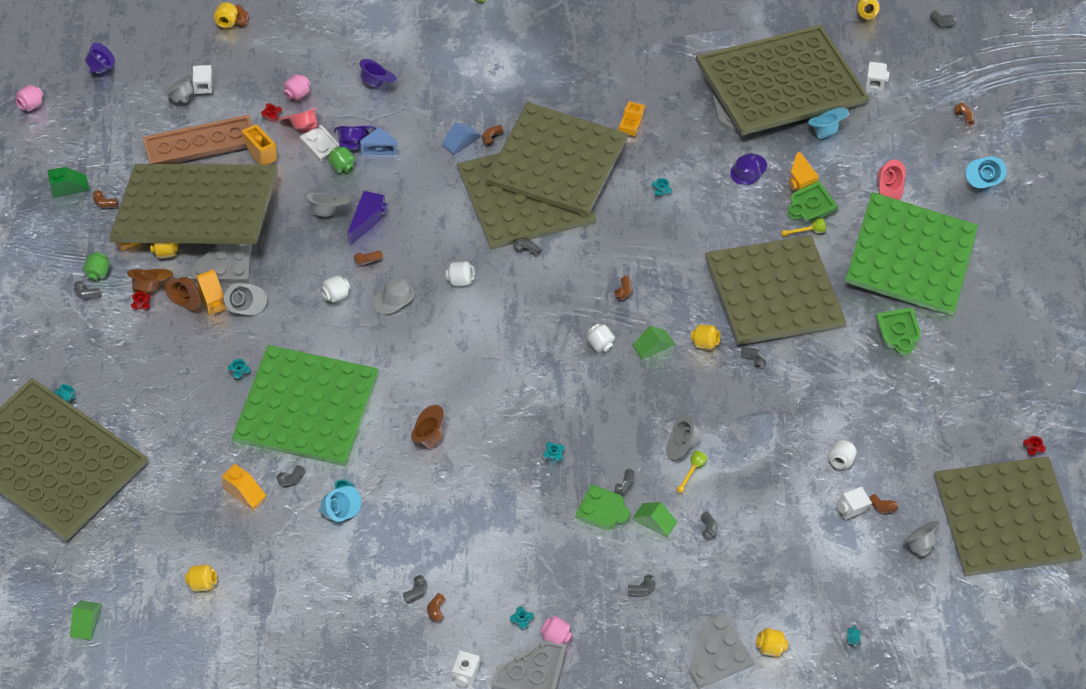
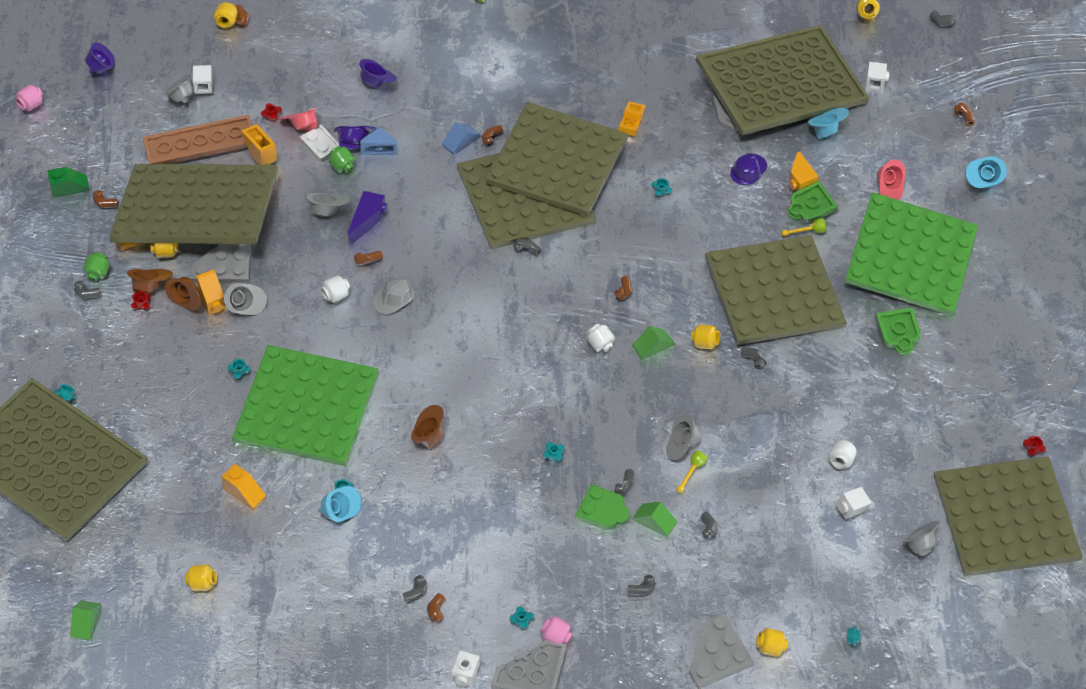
(290, 479): dark grey arm -> none
(296, 87): bright pink head -> none
(460, 273): white head -> none
(883, 506): dark orange arm -> none

